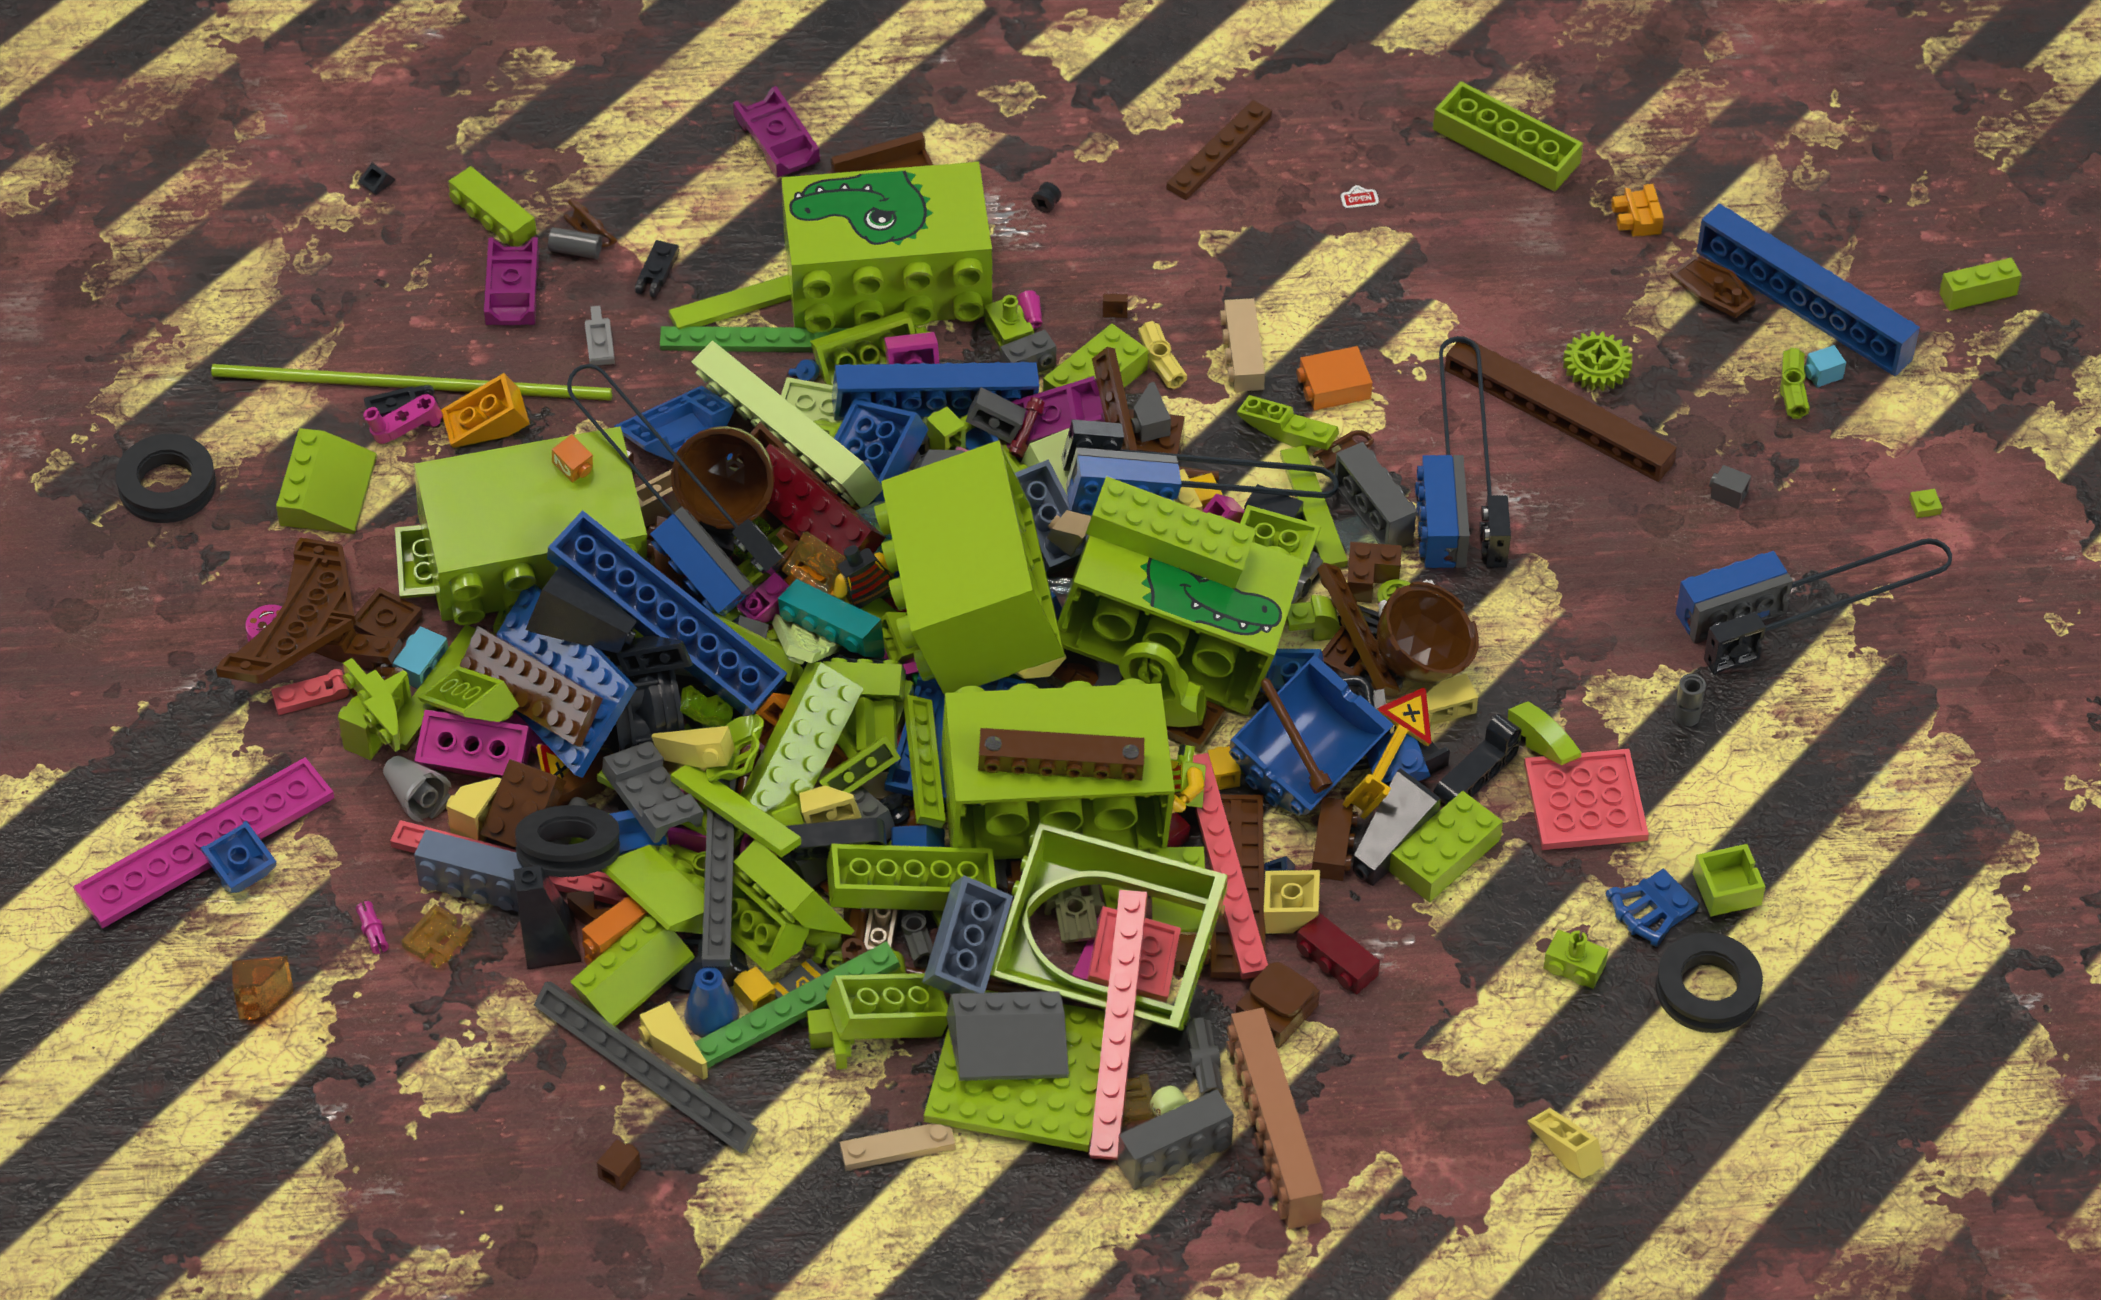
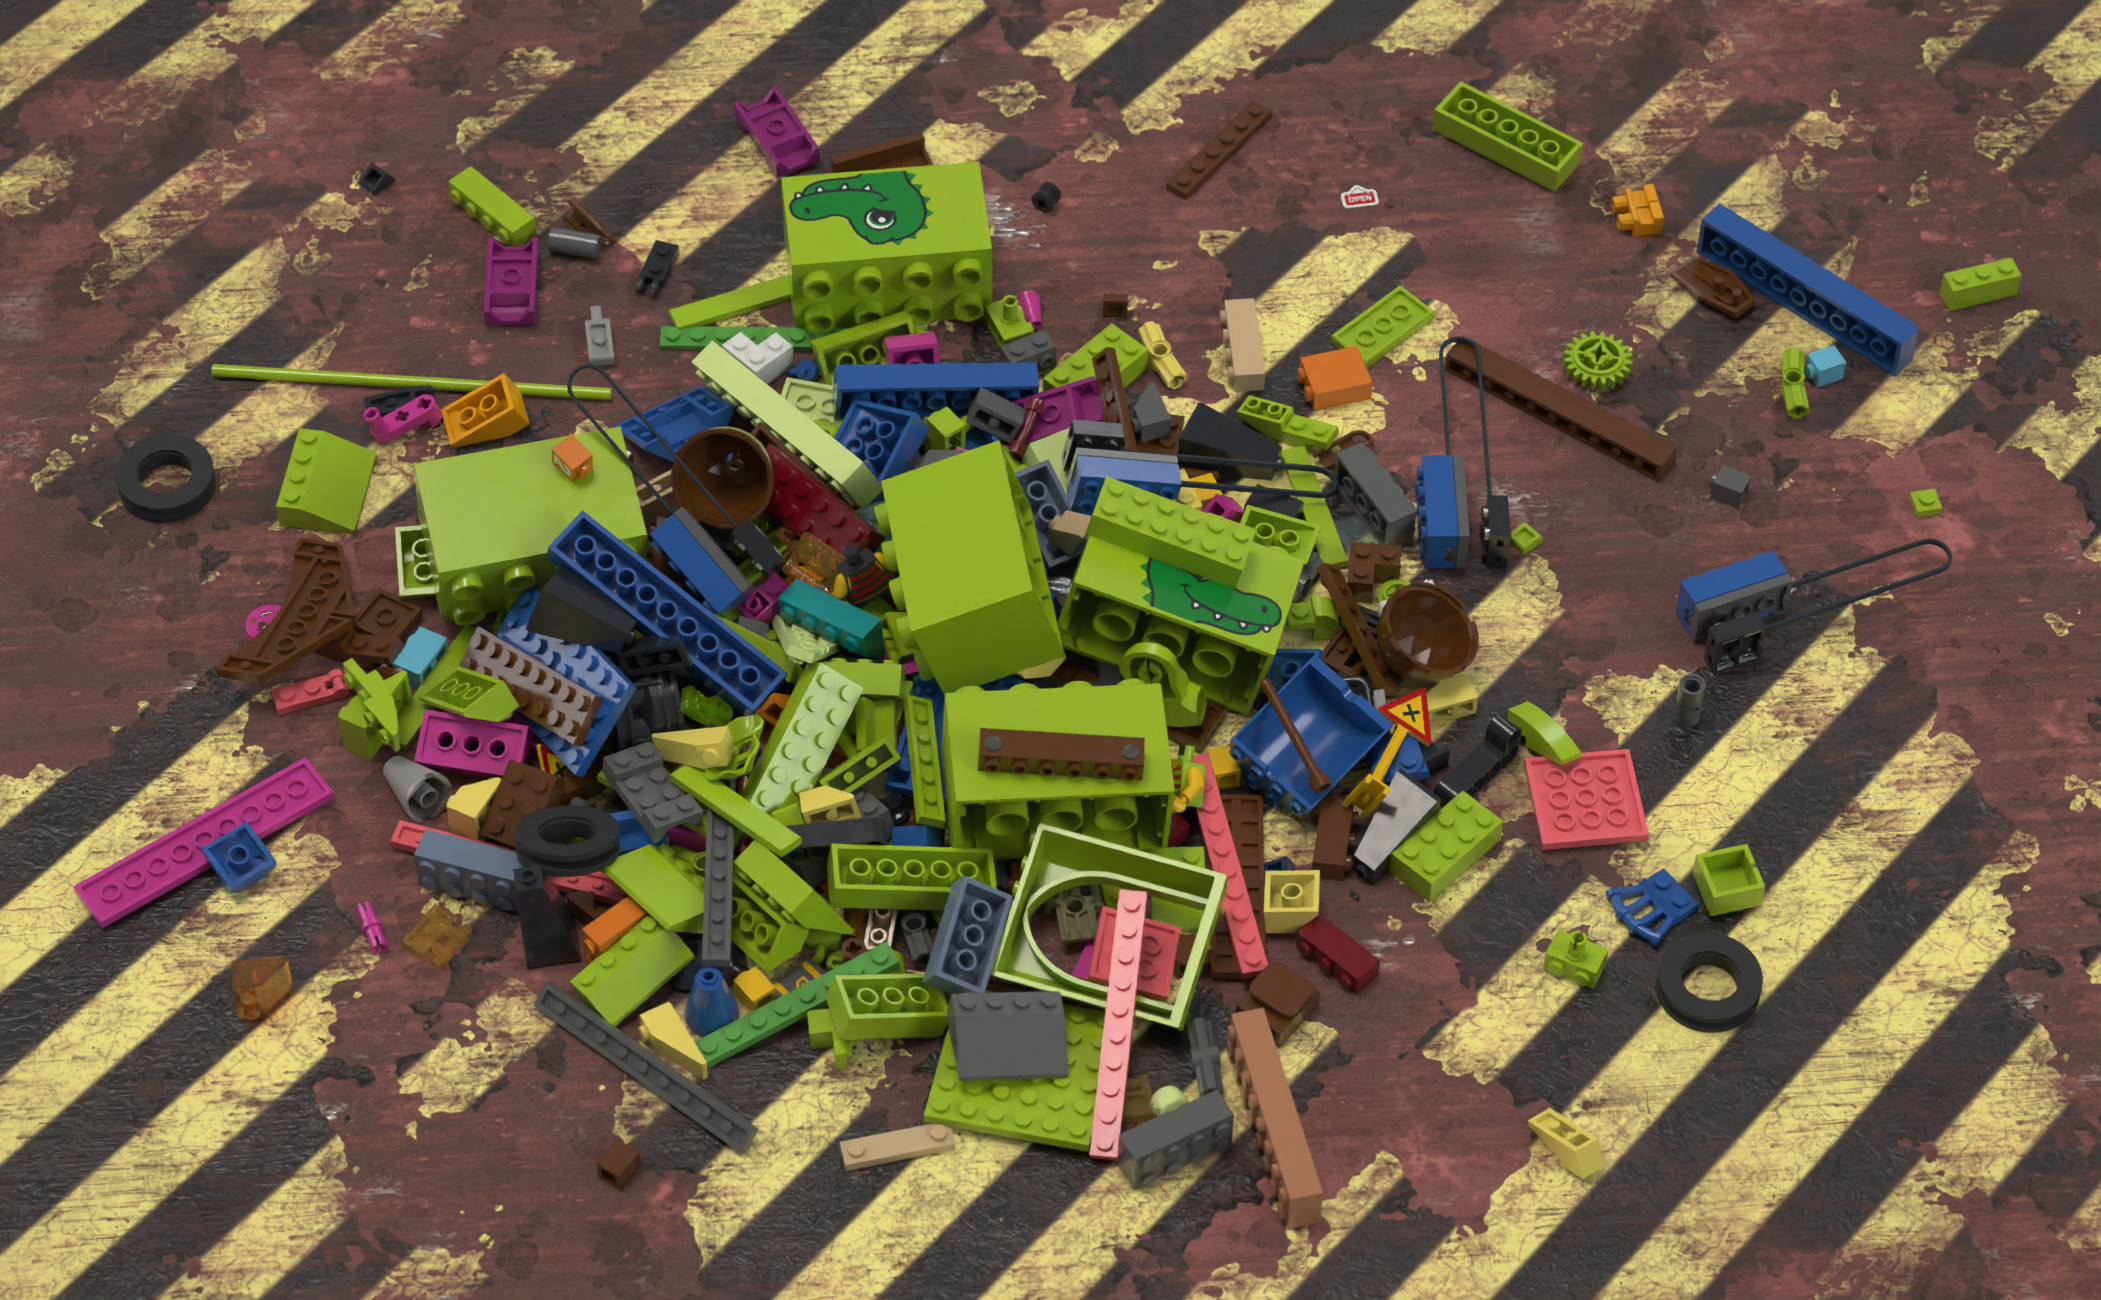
(764, 360): none -> white brick
(1219, 436): none -> black slope
(1384, 325): none -> lime tile
(1525, 538): none -> lime tile

